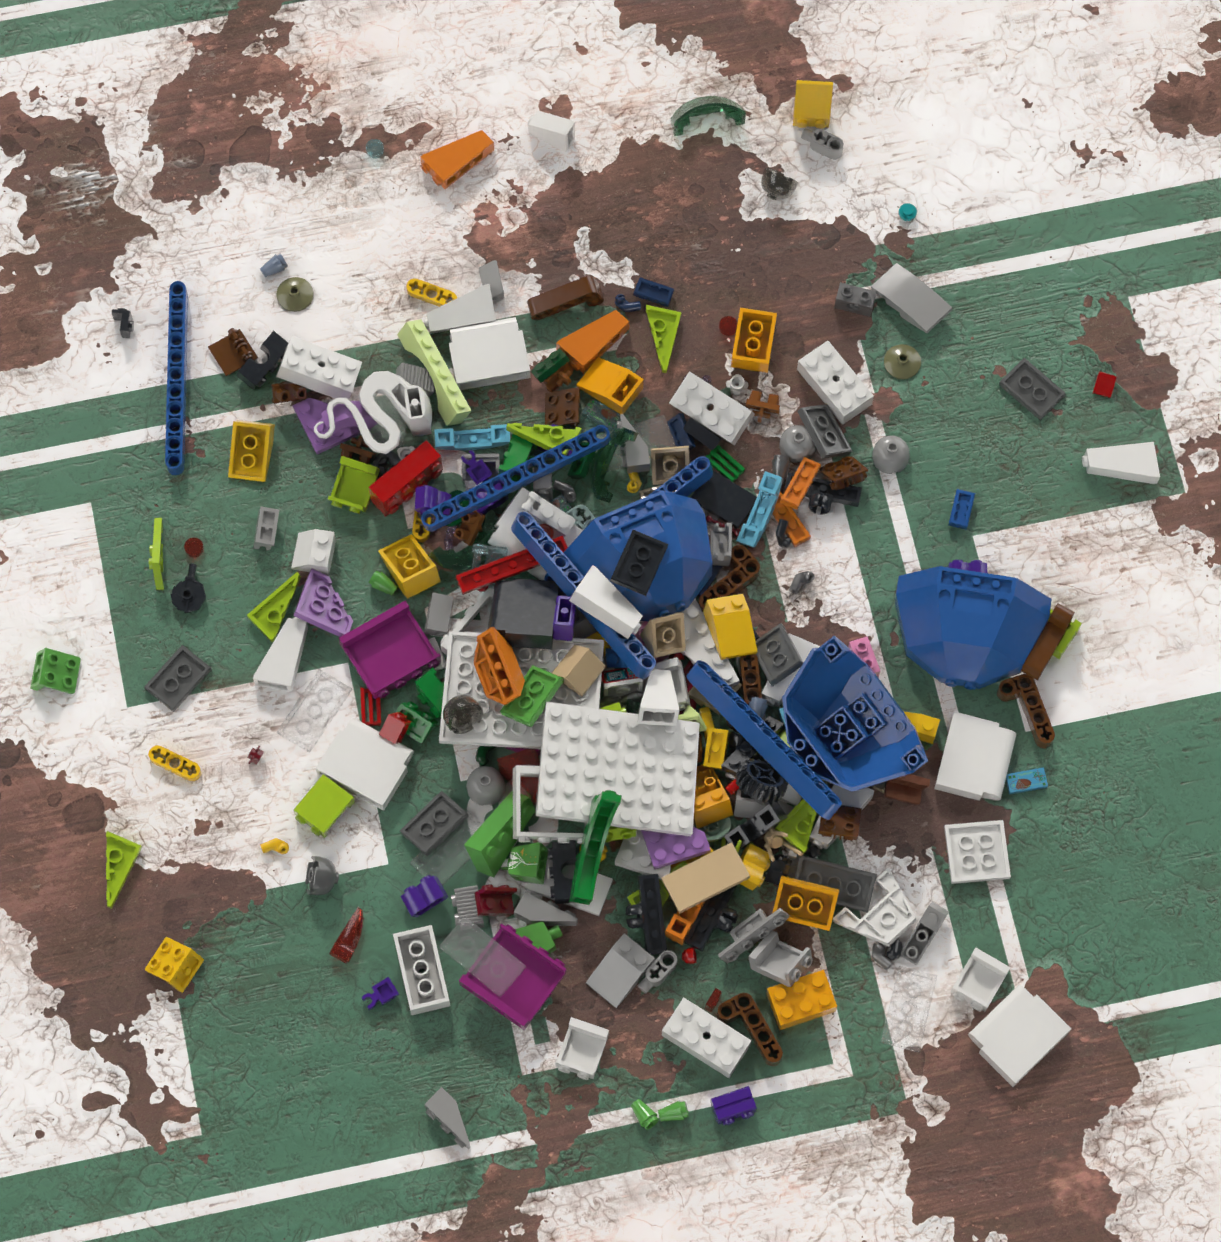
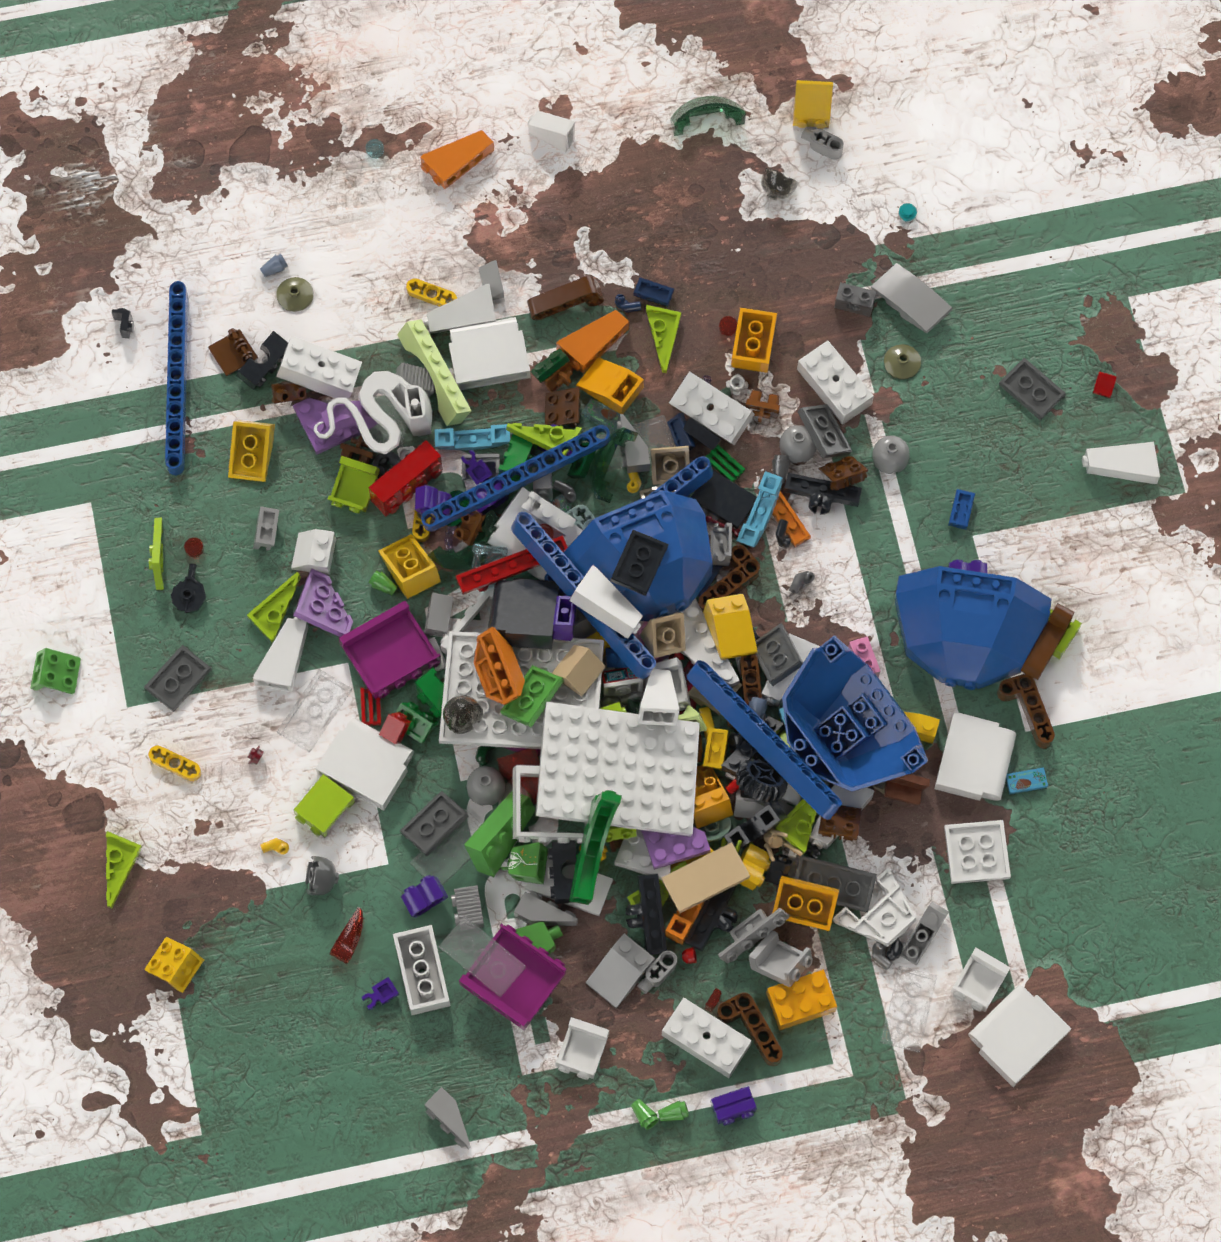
(495, 900): dark red bracket -> none
(800, 483): orange tile -> none

